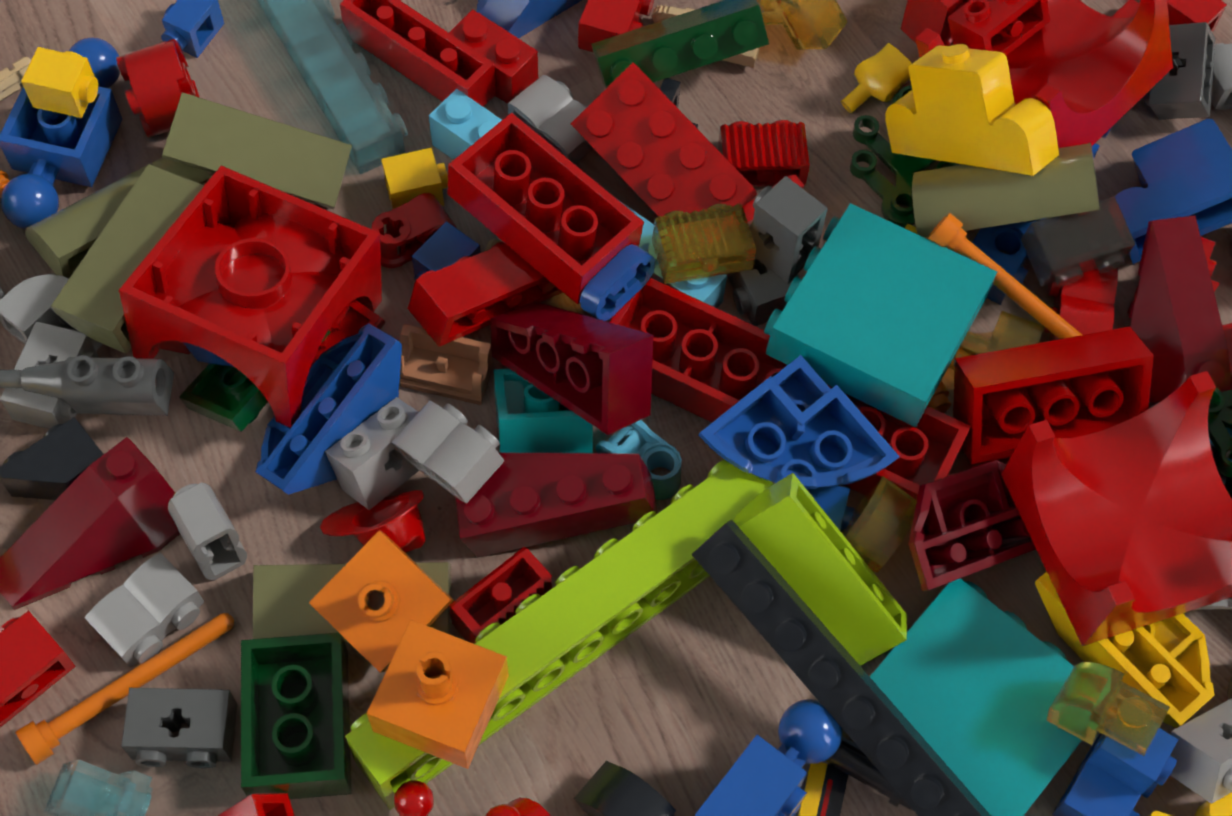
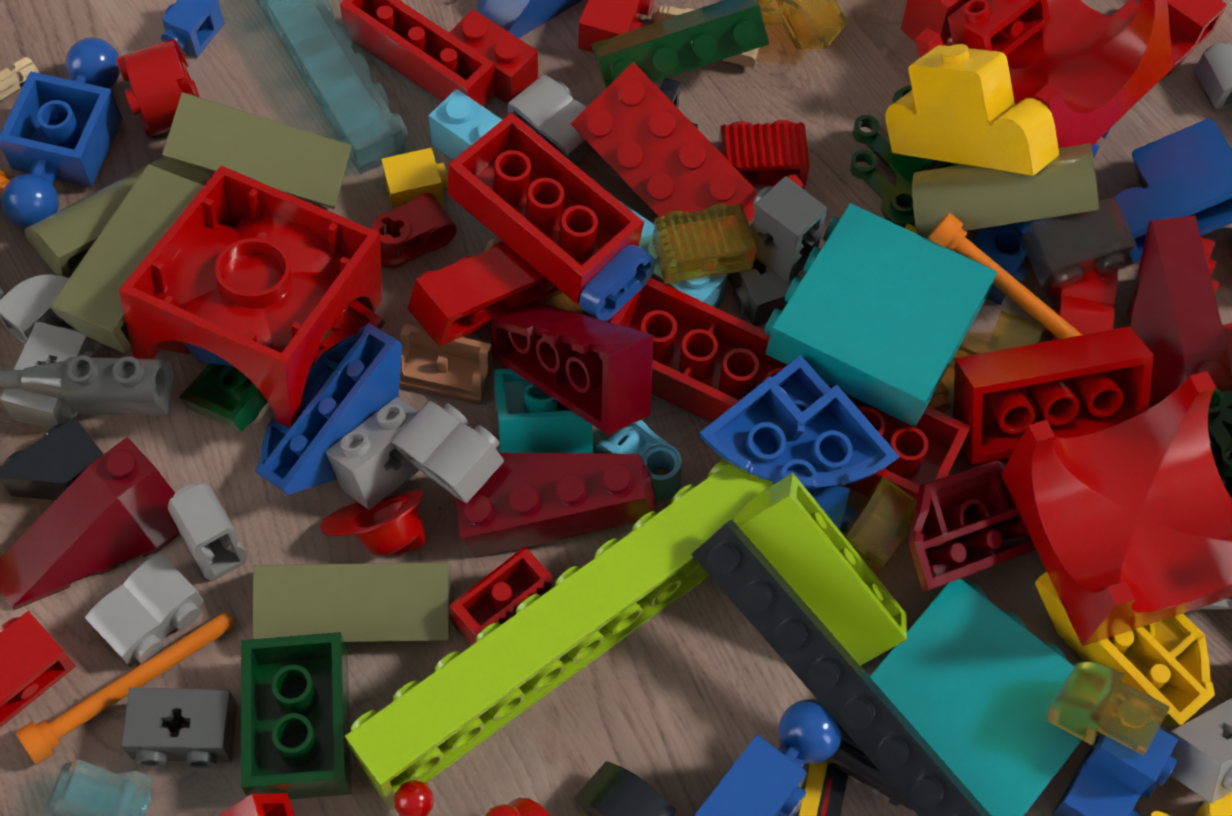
(60, 82): yellow brick -> none
(377, 597): orange brick -> none
(438, 694): orange brick -> none
(443, 250): blue brick -> none
(878, 77): yellow piece -> none
(1188, 85): dark grey brick -> none

